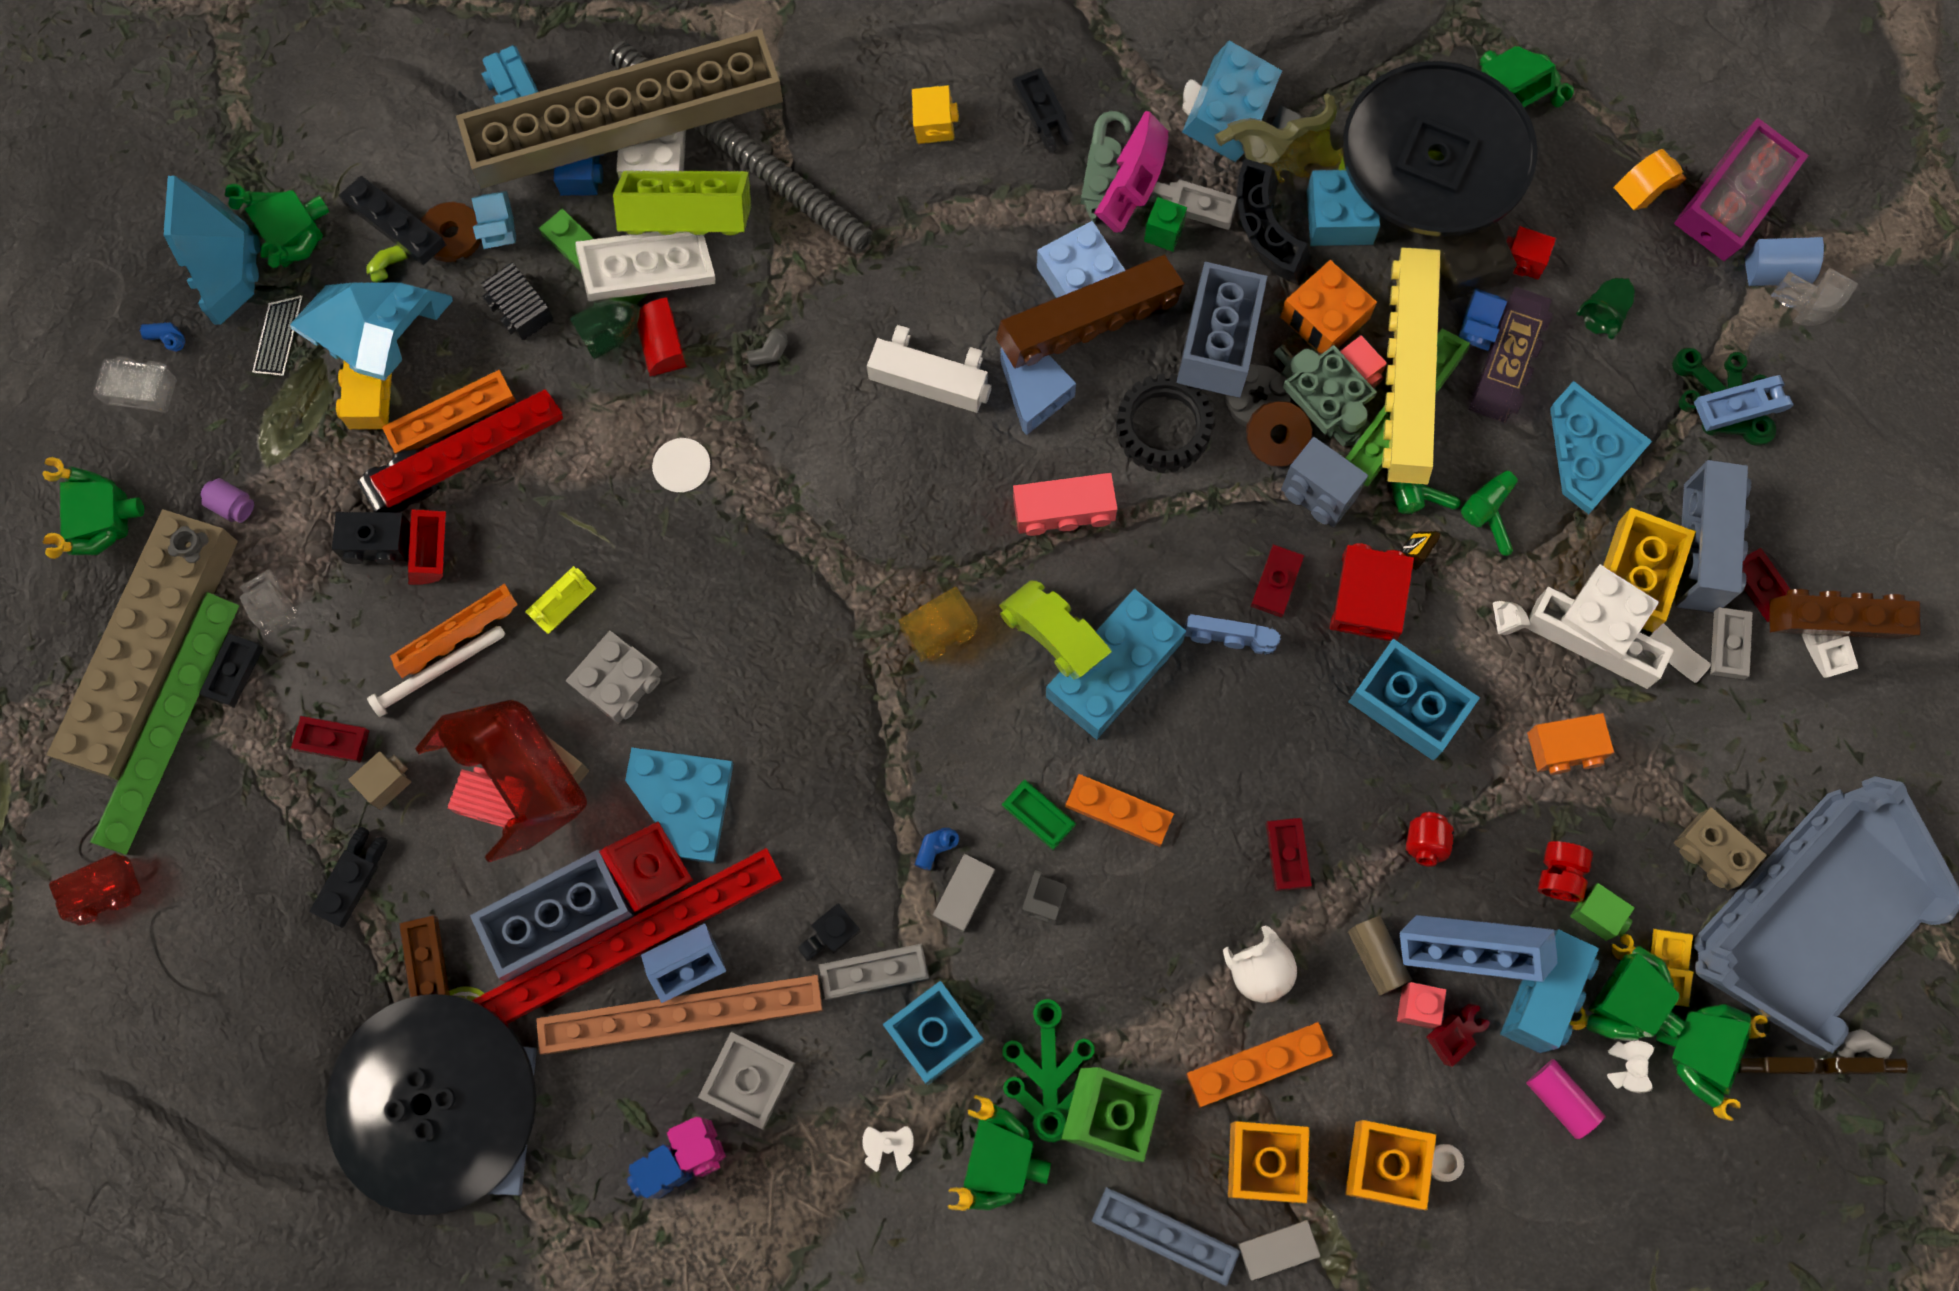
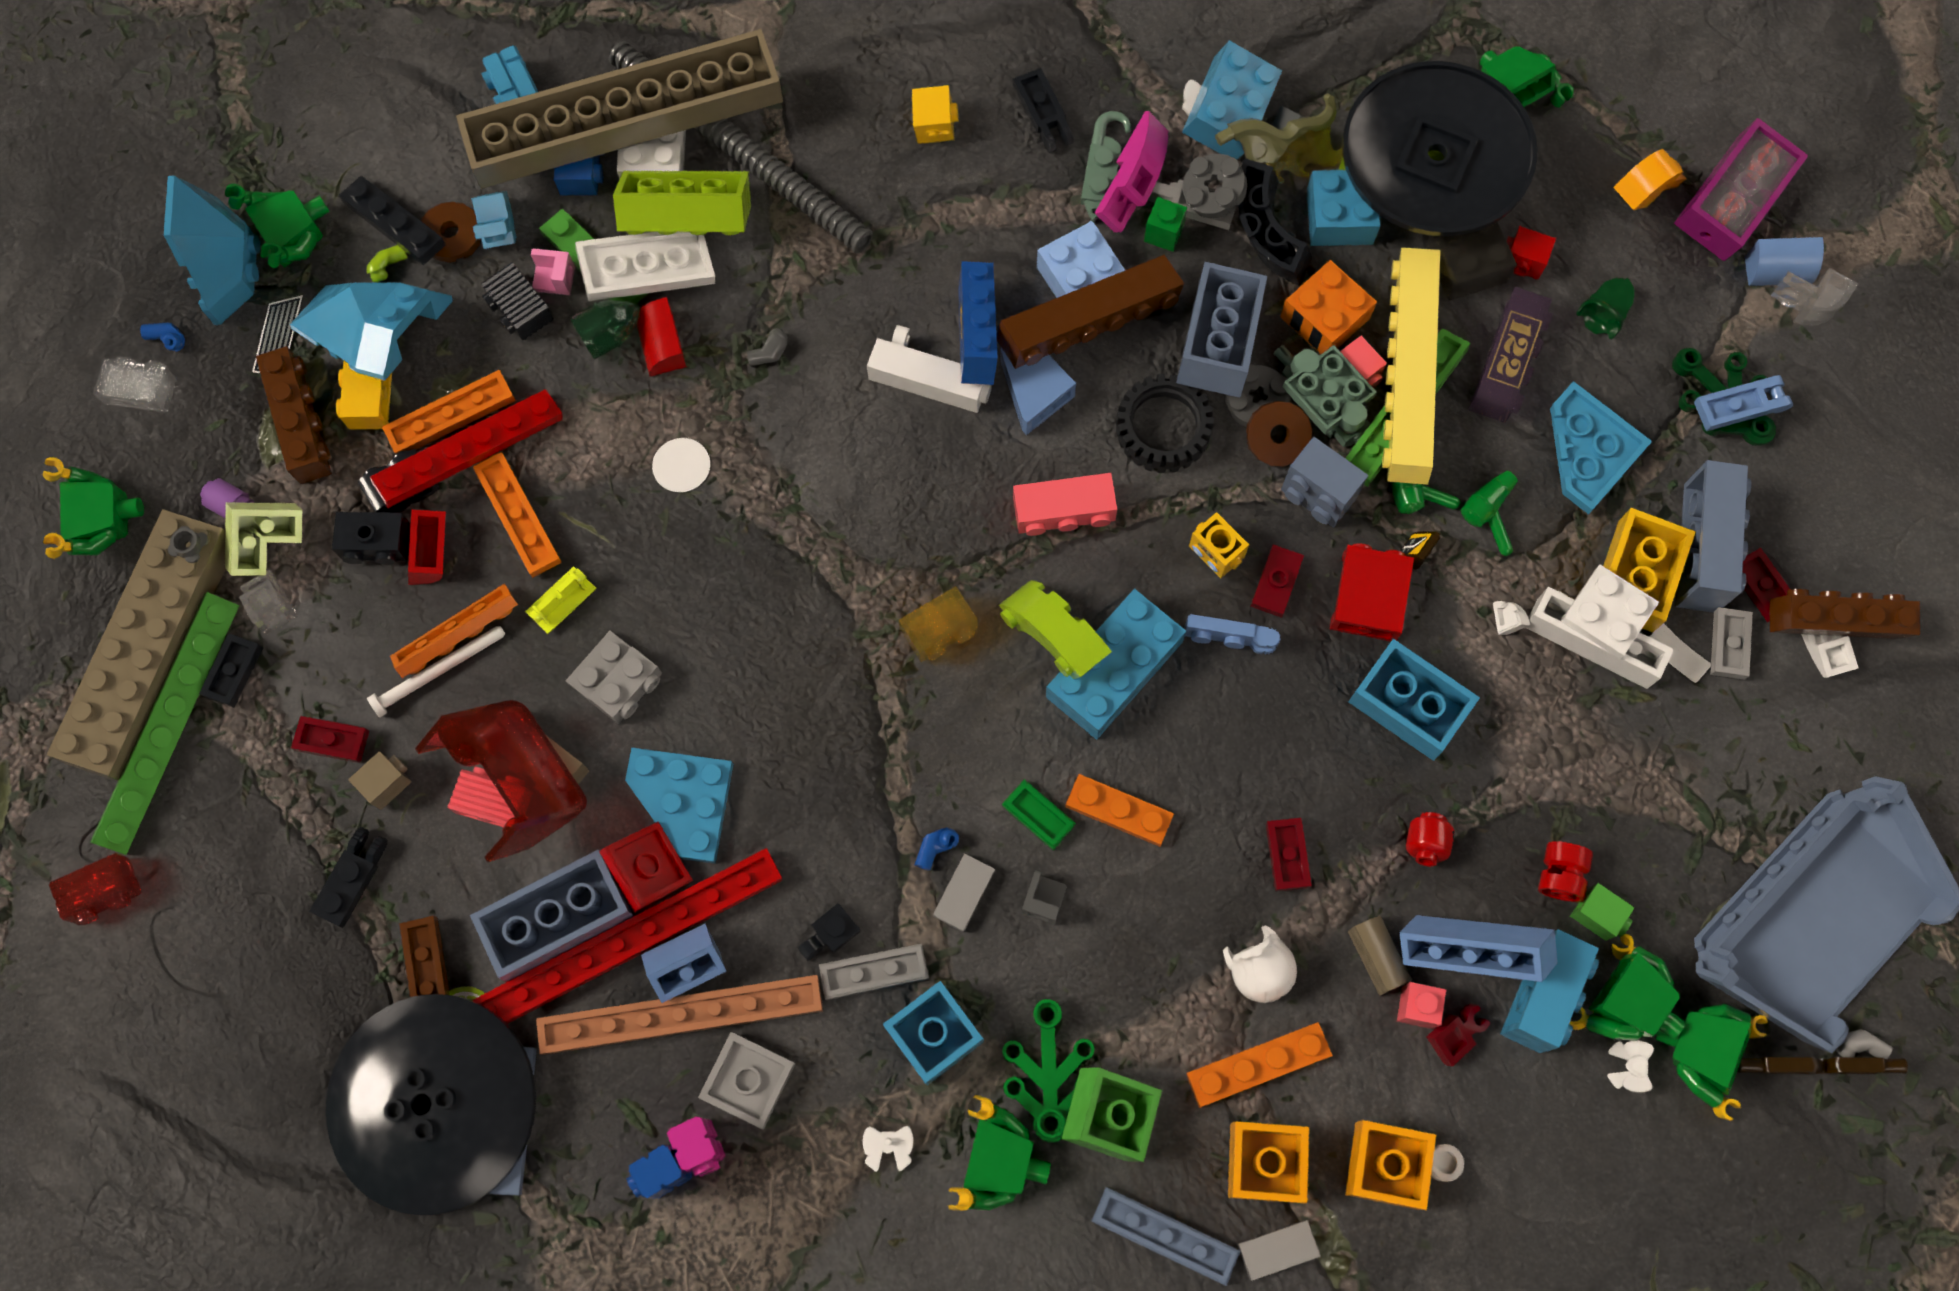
(251, 528): none -> yellowish green brick
(294, 415): none -> reddish brown brick
(517, 514): none -> orange plate
(553, 271): none -> bright pink panel
(977, 323): none -> blue brick
(1204, 171): none -> dark grey plate
(1218, 545): none -> yellow head
(1482, 319): blue brick -> none
(1565, 1099): dark pink brick -> none
(1570, 743): orange brick -> none
(1676, 952): yellow slope -> none
(1719, 849): dark tan brick -> none

